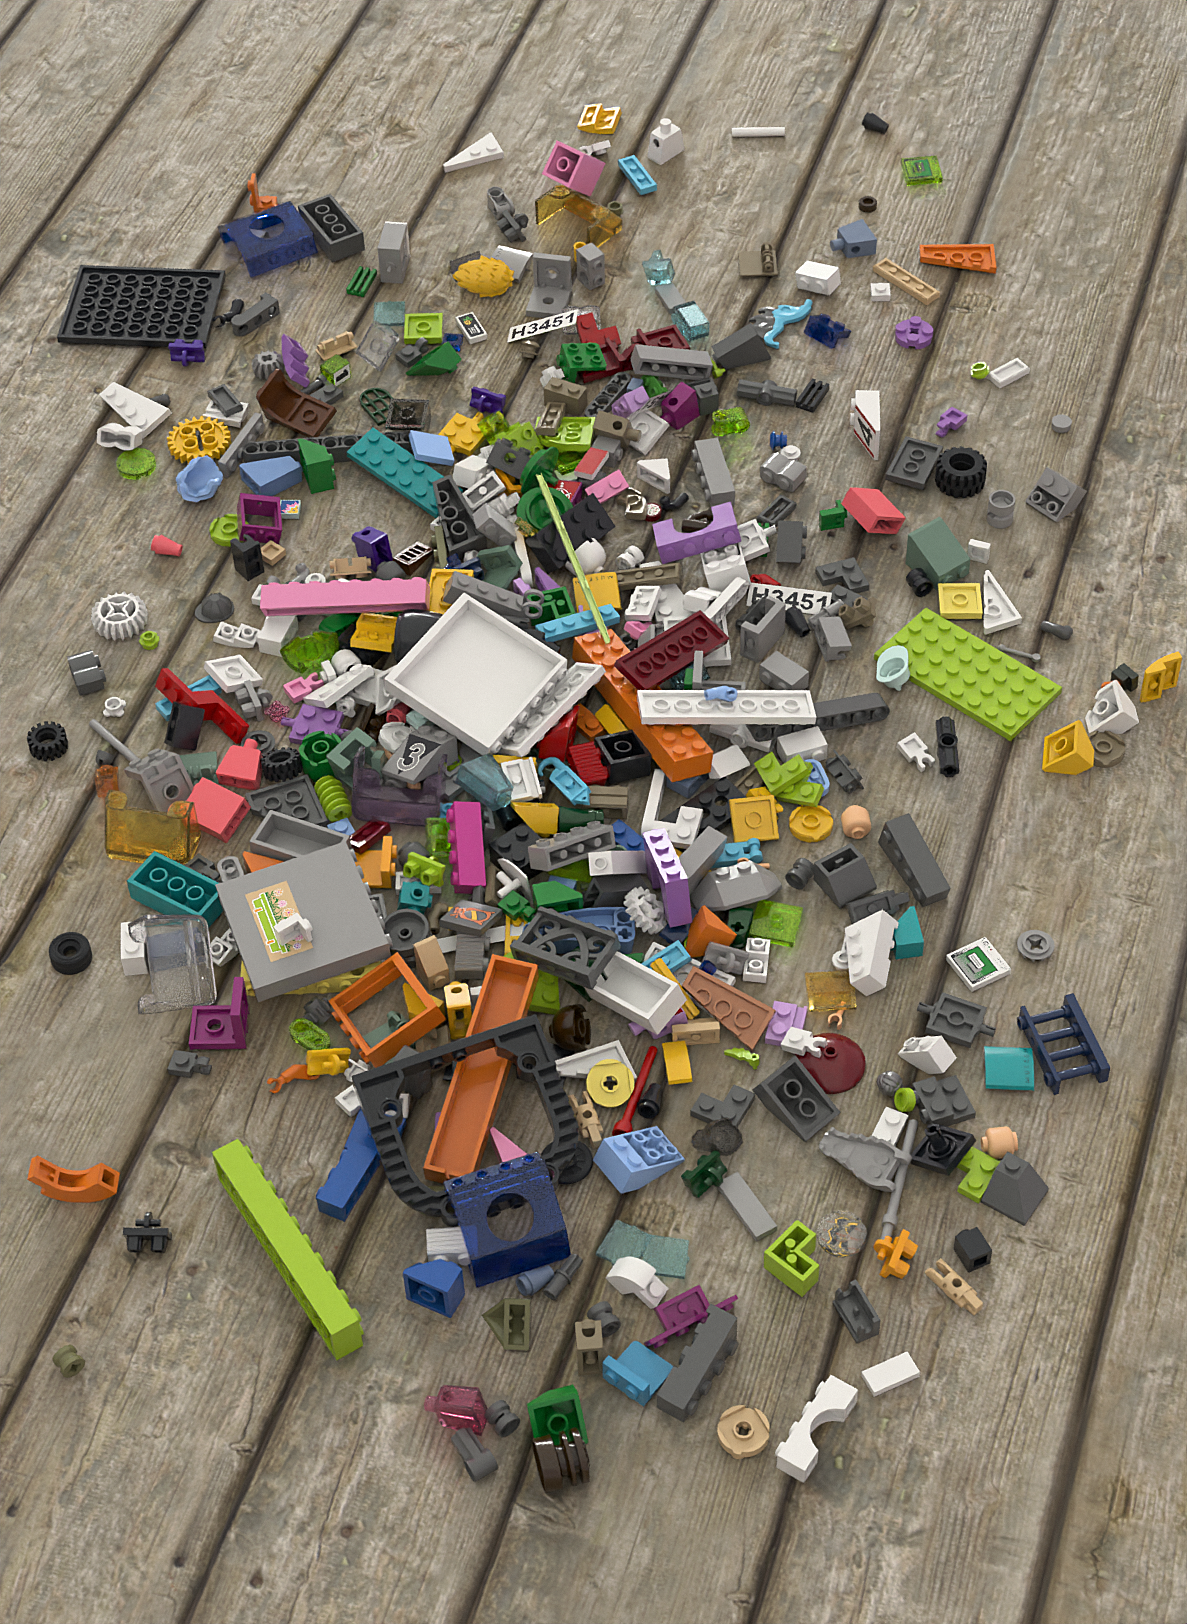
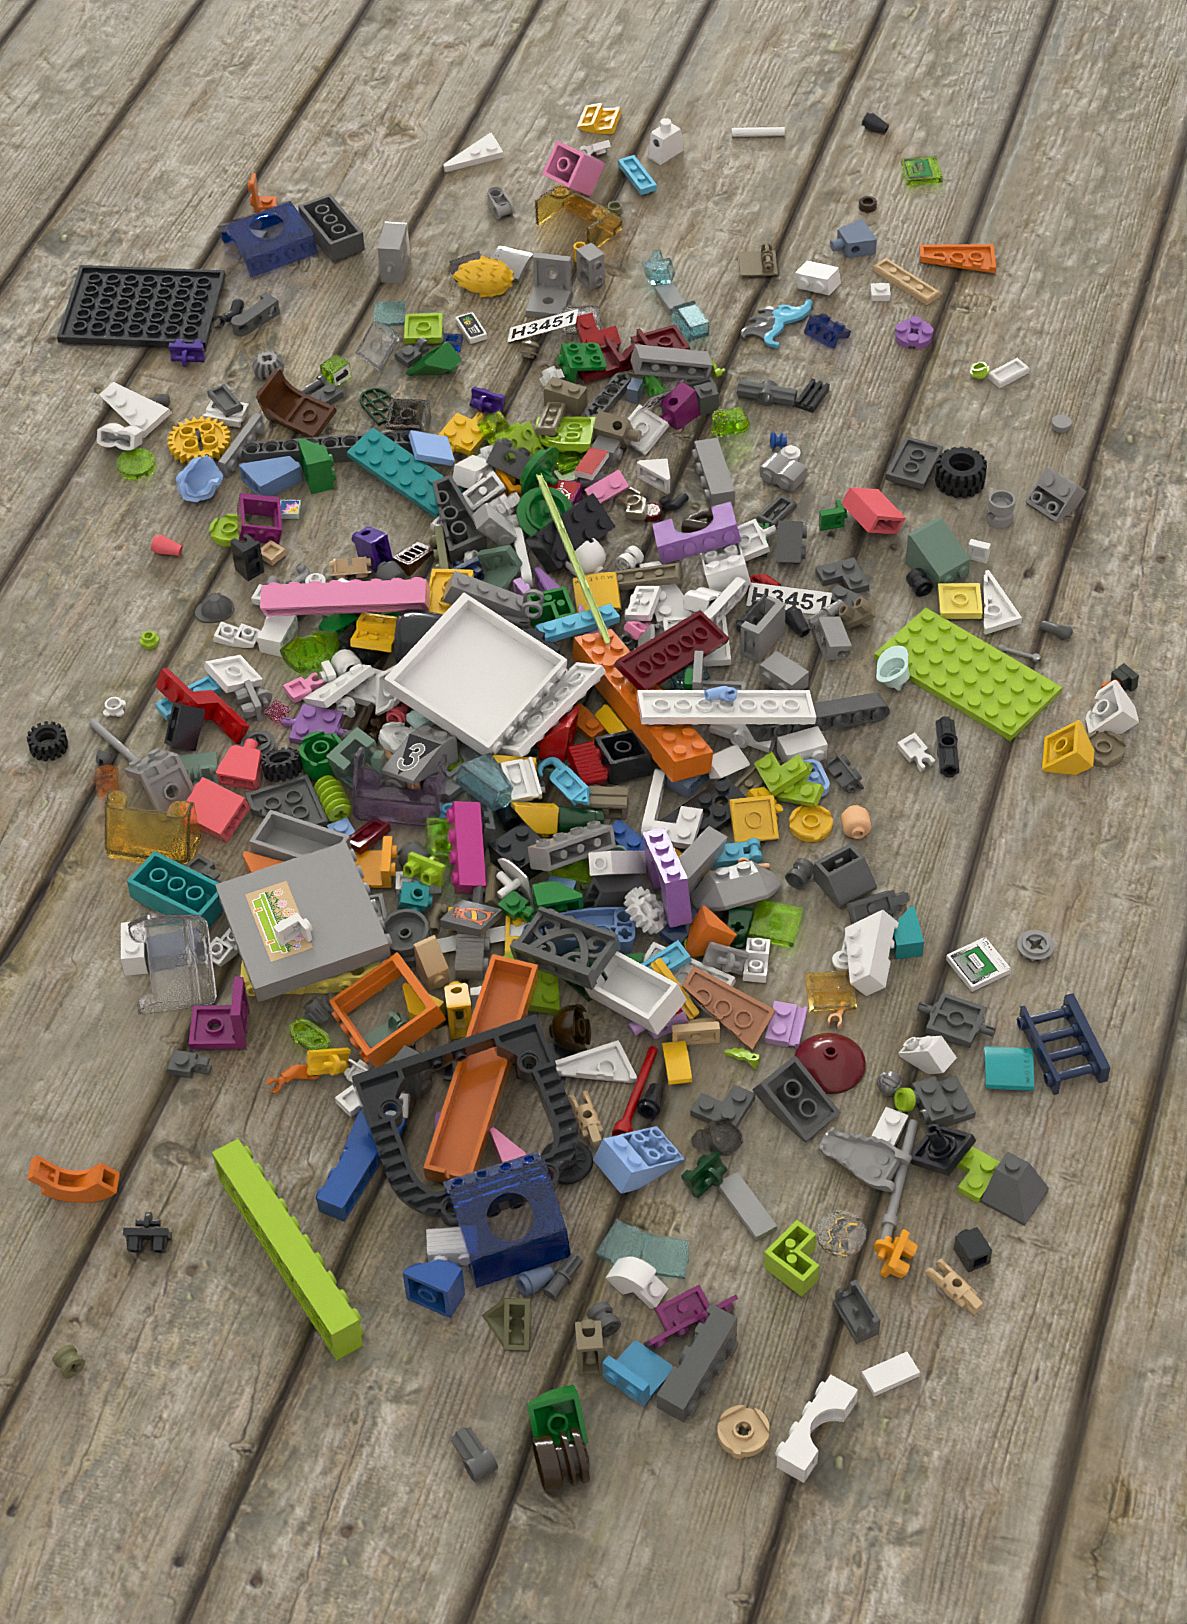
(64, 943): black tyre -> none
(86, 672): dark grey brick -> none
(119, 616): white gear -> none
(229, 868): light grey plate -> none
(294, 360): medium lavender slope -> none
(330, 348): tan hinge -> none
(358, 281): green tile -> none
(452, 561): clear blue hand -> none
(458, 1408): clear pink torso -> none
(502, 1418): dark grey wheel -> none
(515, 225): dark grey hips -> none
(524, 527): clear yellow plate -> none
(618, 1072): light yellow plate -> none
(630, 402): lavender bracket -> none
(708, 967): clear blue hand -> none
(740, 349): dark grey slope -> none
(800, 1041): white plate -> none
(867, 420): white slope -> none
(913, 860): dark grey wedge -> none
(950, 419): medium lavender plate -> none
(999, 1141): light nougat head -> none
(1160, 676): yellow slope -> none

